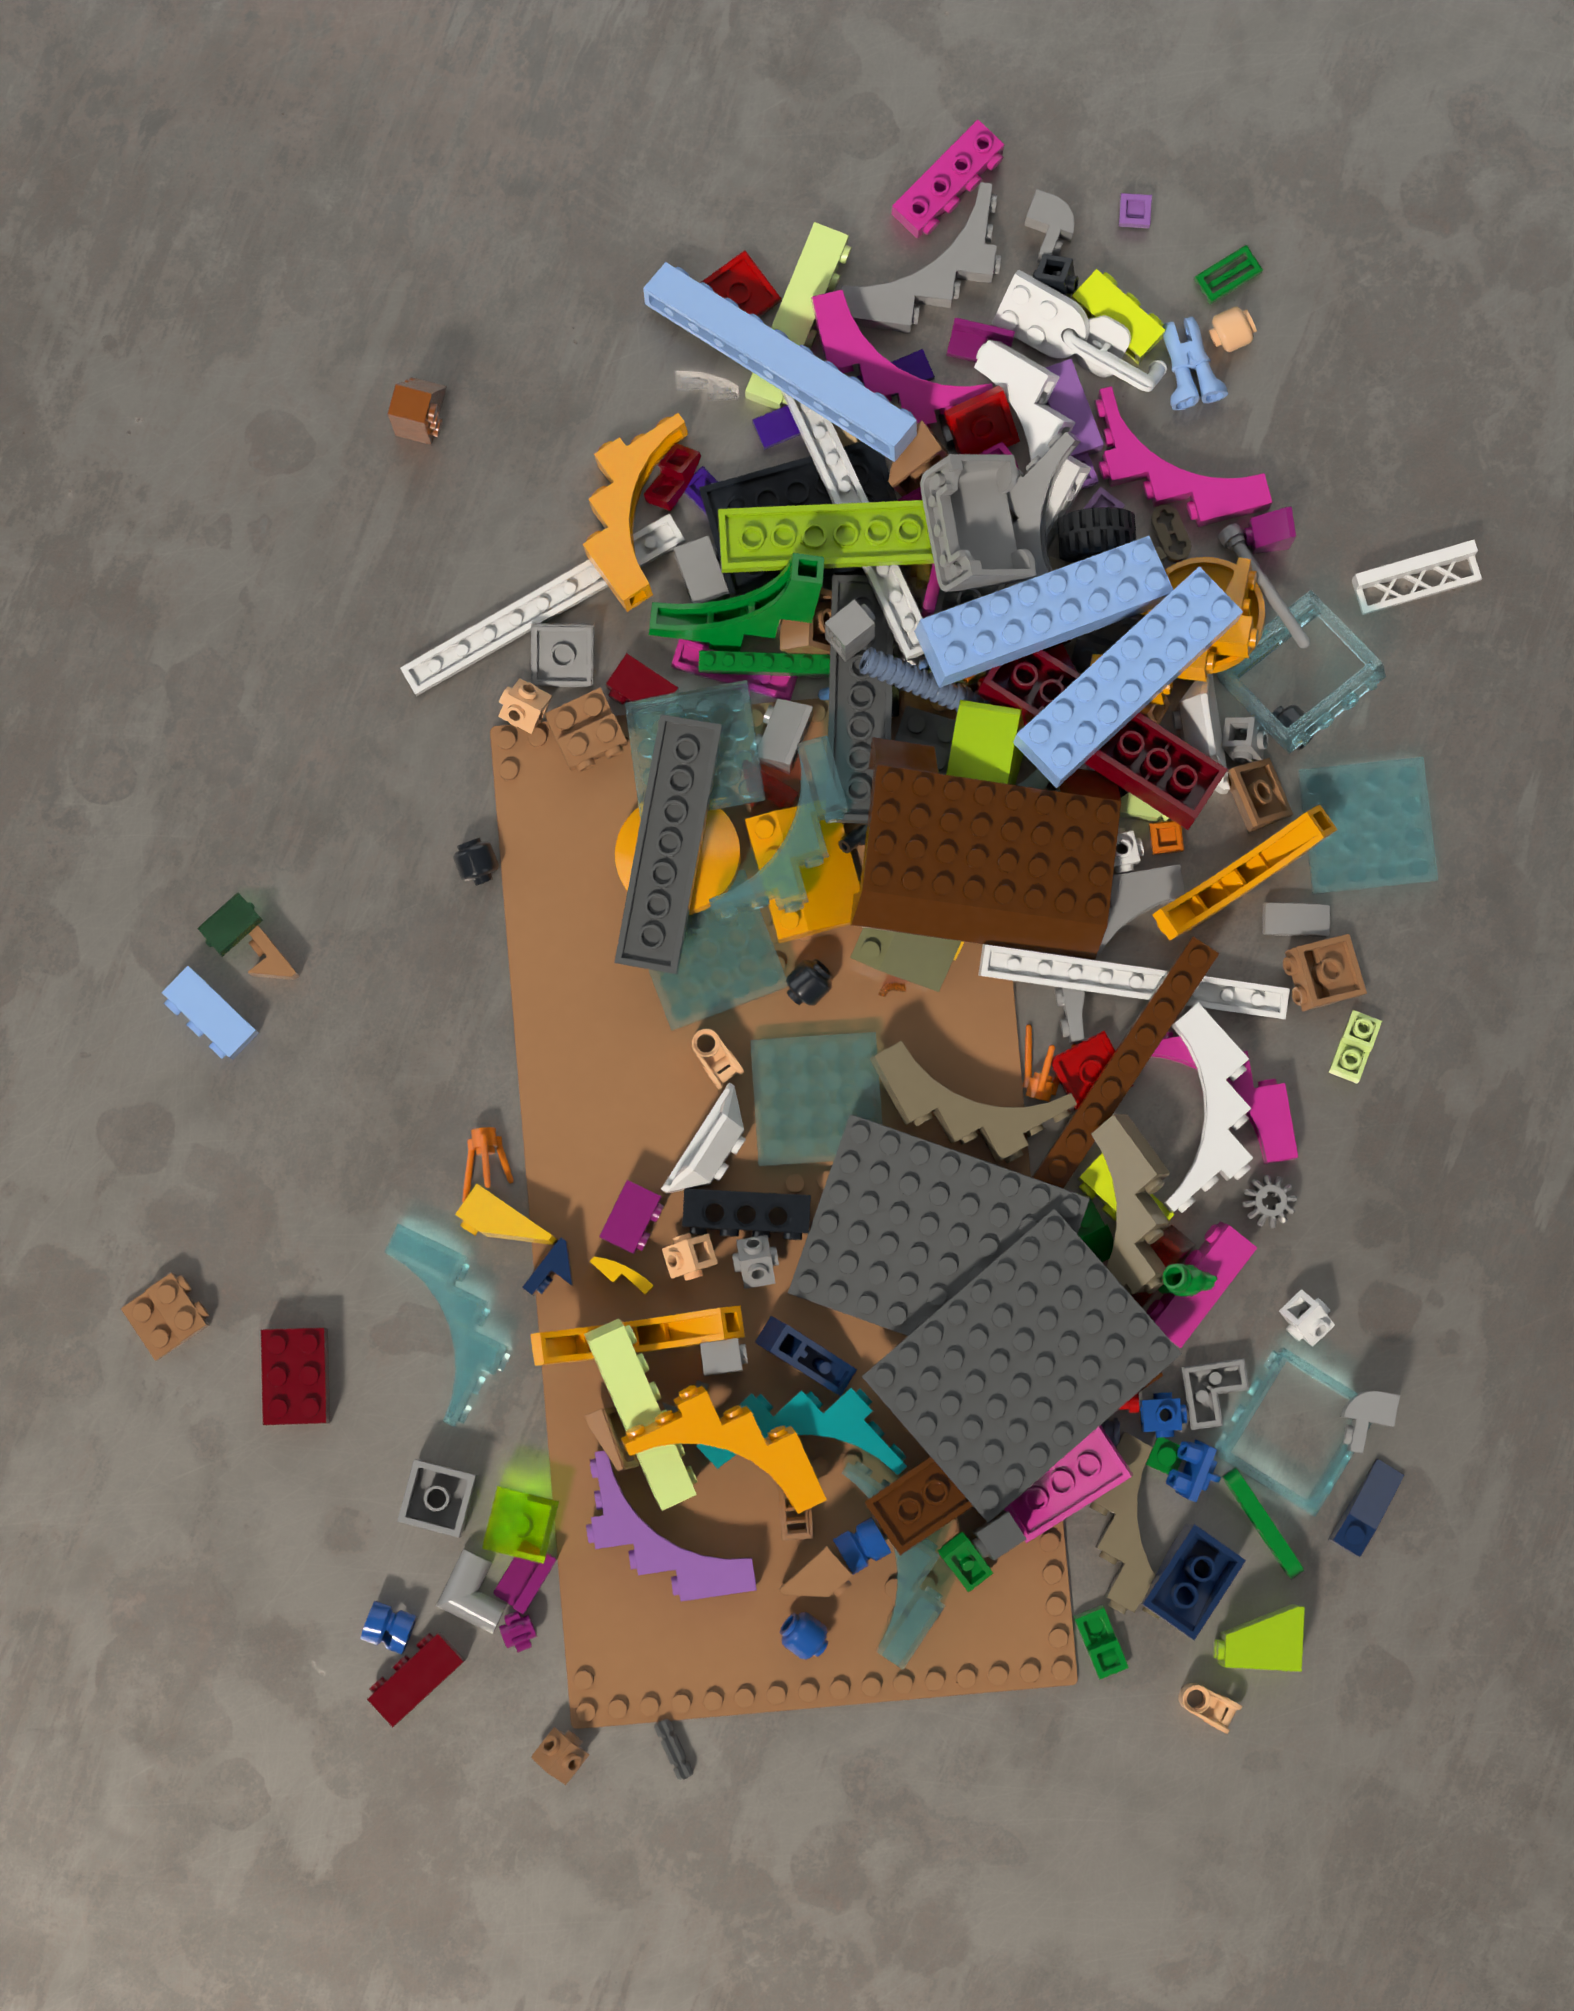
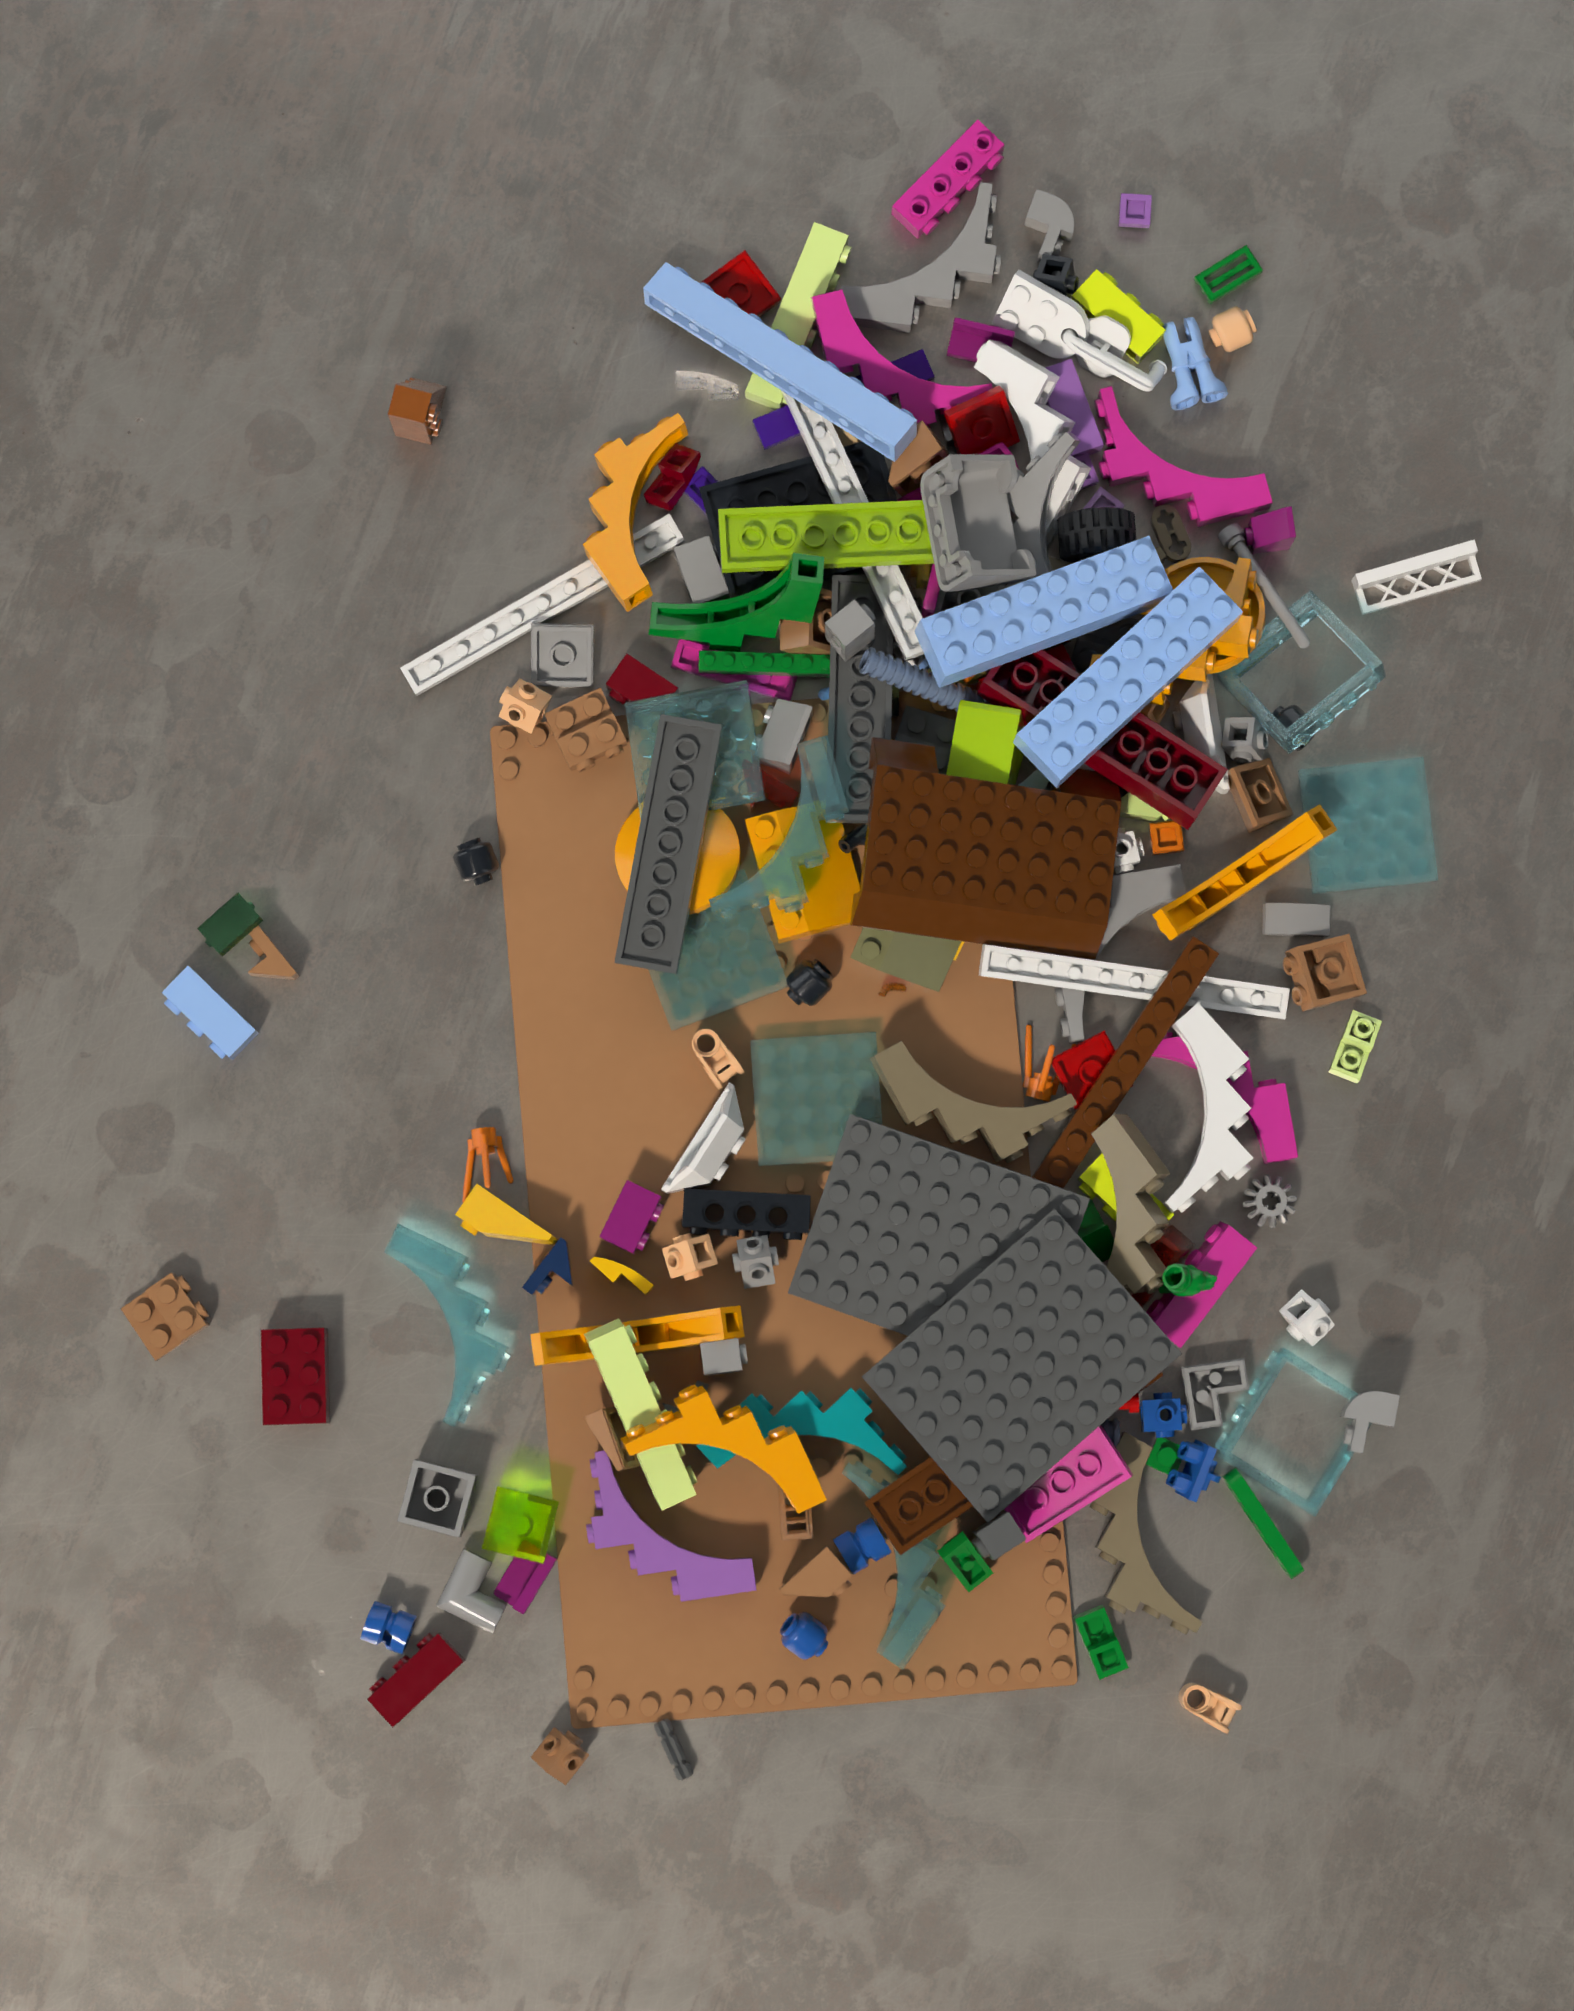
(517, 1631): magenta gear -> none
(805, 1355): dark blue slope -> none
(1192, 1580): dark blue slope -> none
(1264, 1642): lime slope -> none
(1366, 1509): dark blue slope -> none

